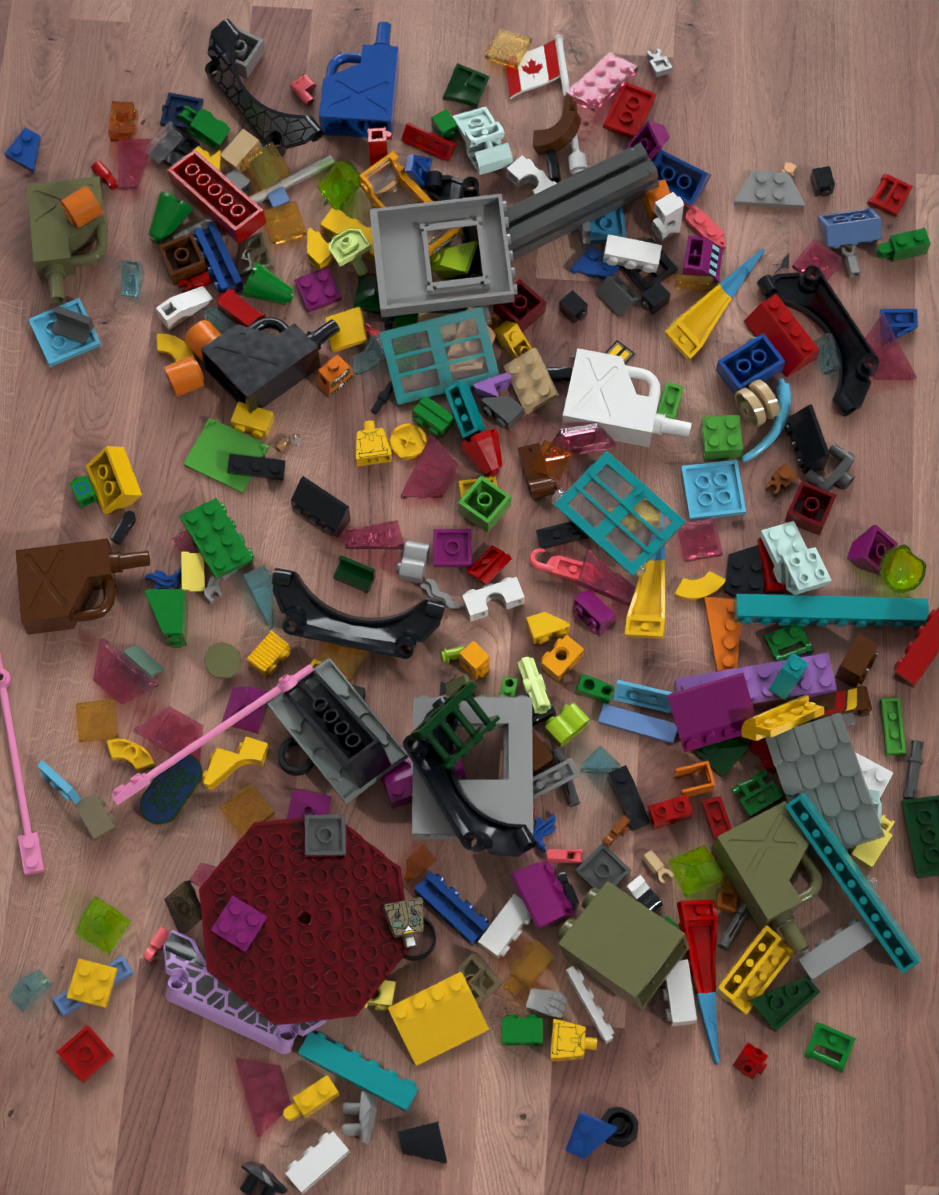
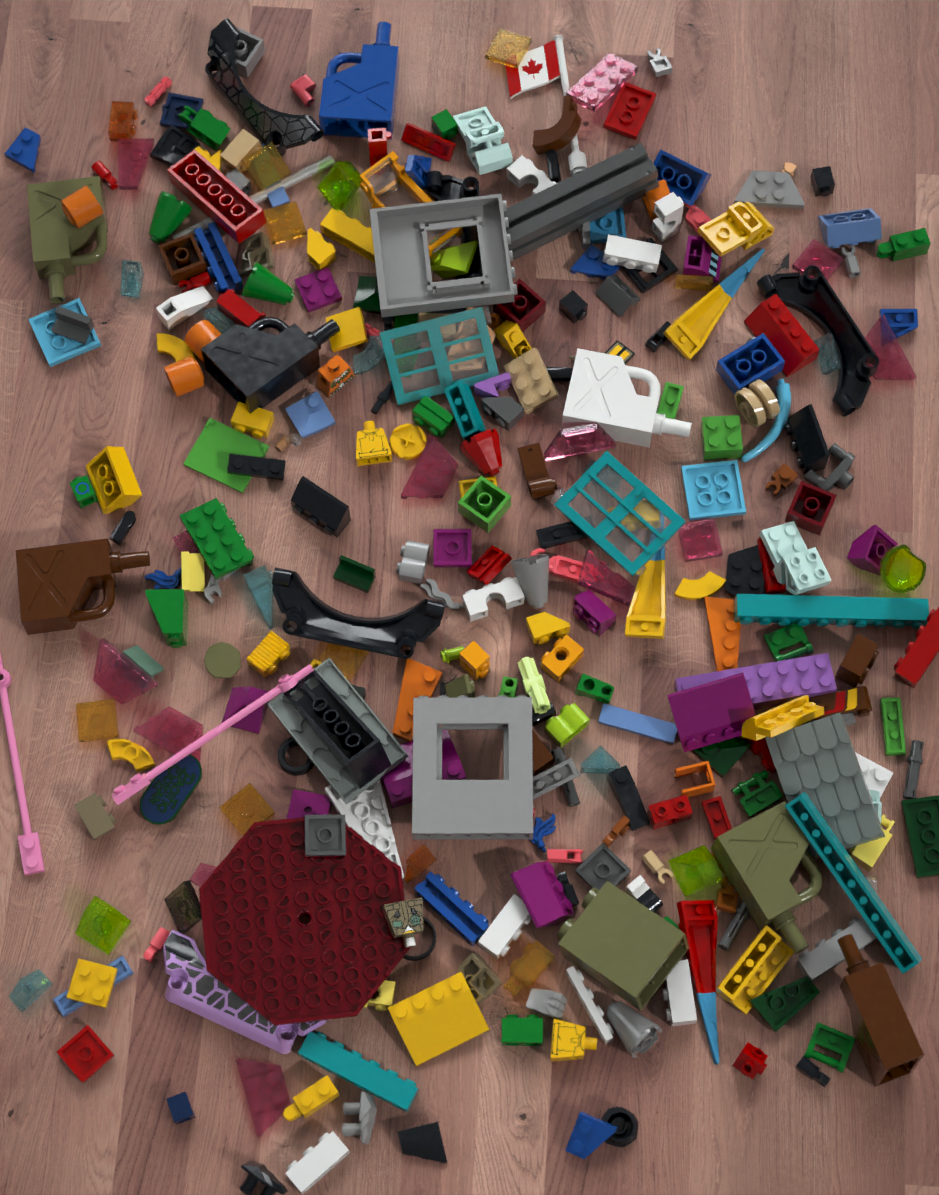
(58, 783): medium azure plate -> none
(158, 91): none -> coral axle
(163, 142): clear panel -> none
(180, 1108): none -> dark blue panel
(225, 762): yellow arch -> none
(238, 924): magenta plate -> none
(310, 415): none -> medium blue plate
(349, 248): yellowish green piece -> none
(369, 818): none -> white wing
(376, 536): clear pink wing -> none
(416, 682): none -> orange wing
(438, 718): dark green fence -> none
(459, 810): black panel -> none
(466, 86): dark green plate -> none
(533, 578): none -> light grey cone
(551, 459): clear orange piece -> none
(633, 1028): none -> light grey cone
(642, 696): medium azure plate -> none
(652, 137): magenta slope -> none
(655, 298): black brick -> none
(658, 336): none -> black bar
(737, 227): none -> yellow piece
(788, 676): teal slope -> none
(812, 1071): none -> black bar
(877, 1018): none -> reddish brown piece
(894, 198): red plate -> none

